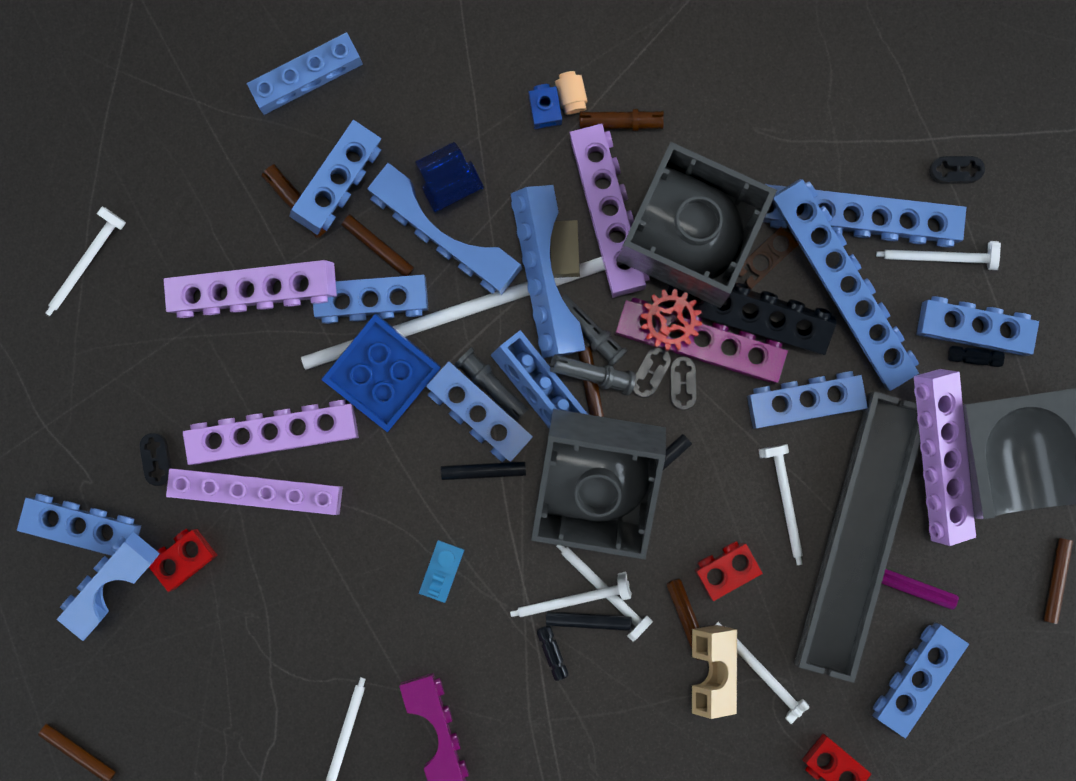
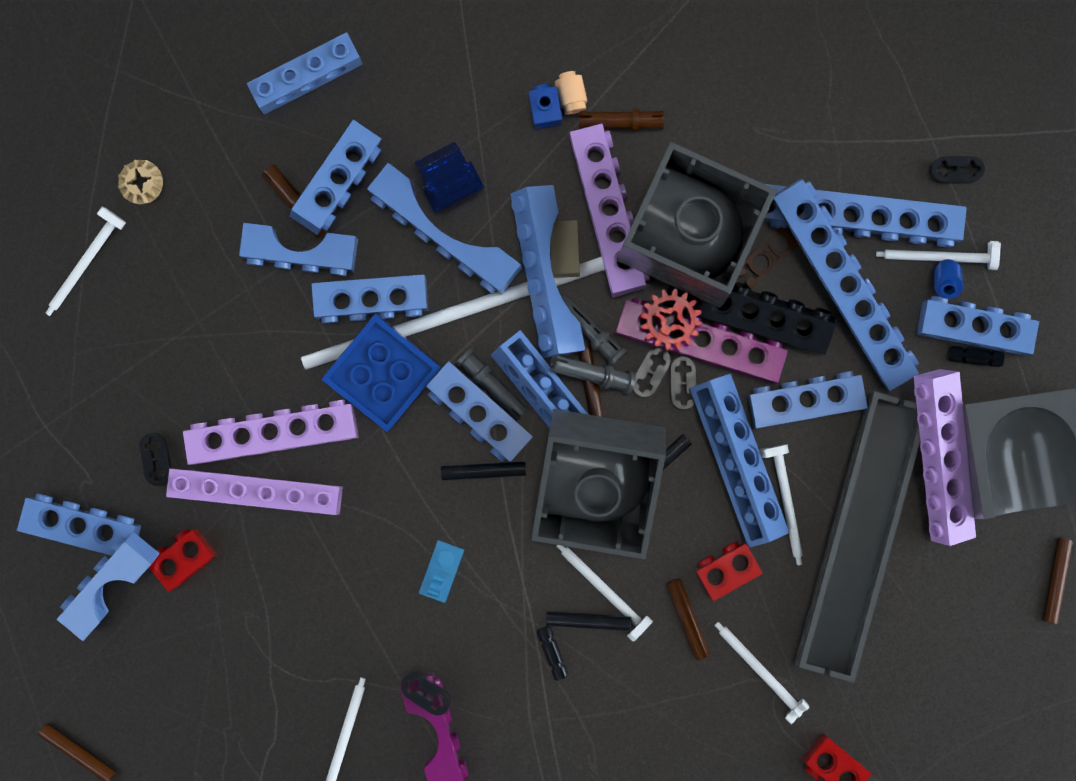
(151, 188): none -> tan gear
(180, 290): lavender brick -> none
(334, 253): none -> medium blue arch
(377, 246): reddish brown piece -> none
(422, 699): none -> black beam
(621, 589): white piece -> none
(718, 693): tan arch -> none
(739, 460): none -> medium blue brick
(920, 589): magenta axle -> none
(948, 279): none -> blue brick
(950, 648): medium blue brick -> none

